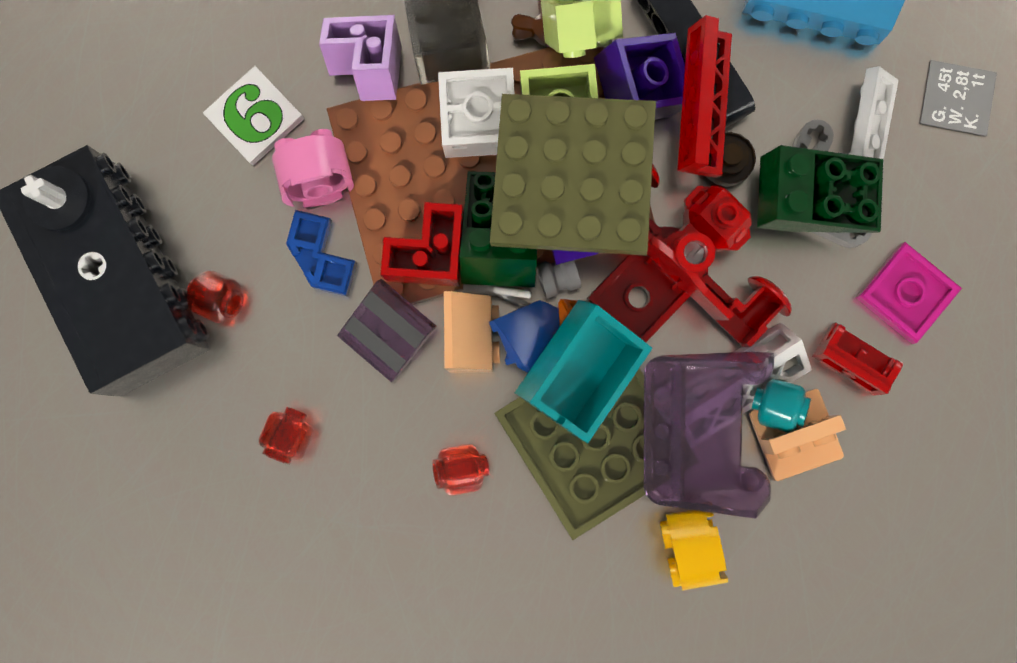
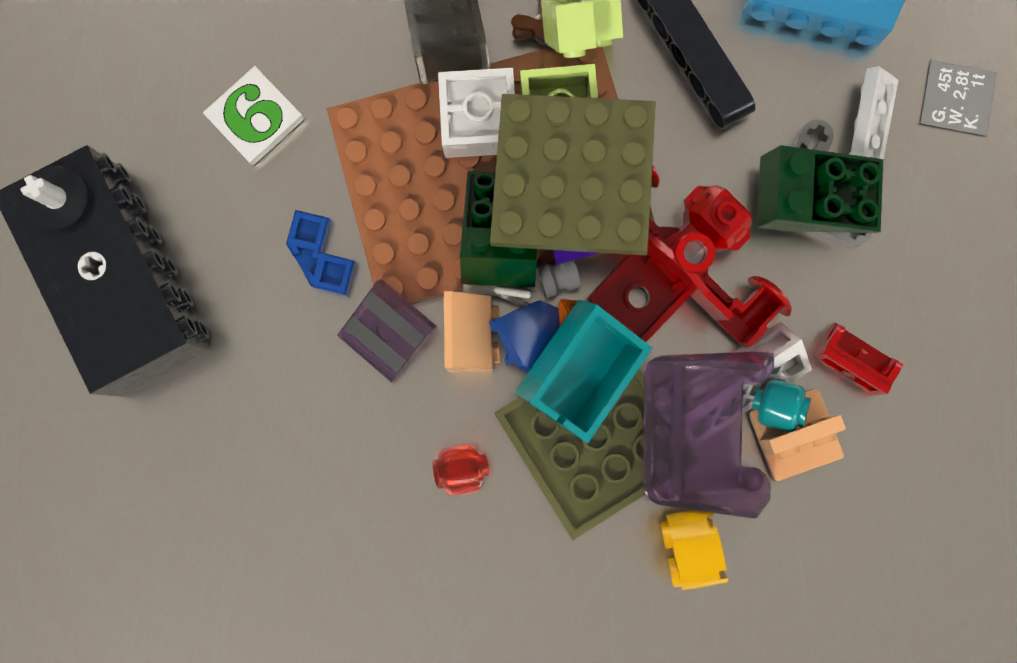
(215, 296): clear red head -> none
(285, 436): clear red head -> none
(312, 169): bright pink brick -> none
(367, 50): lavender brick -> none
(432, 259): red brick -> none
(644, 70): dark purple brick -> none
(698, 99): red fence -> none
(737, 160): dark brown plate -> none
(908, 293): dark pink tile -> none

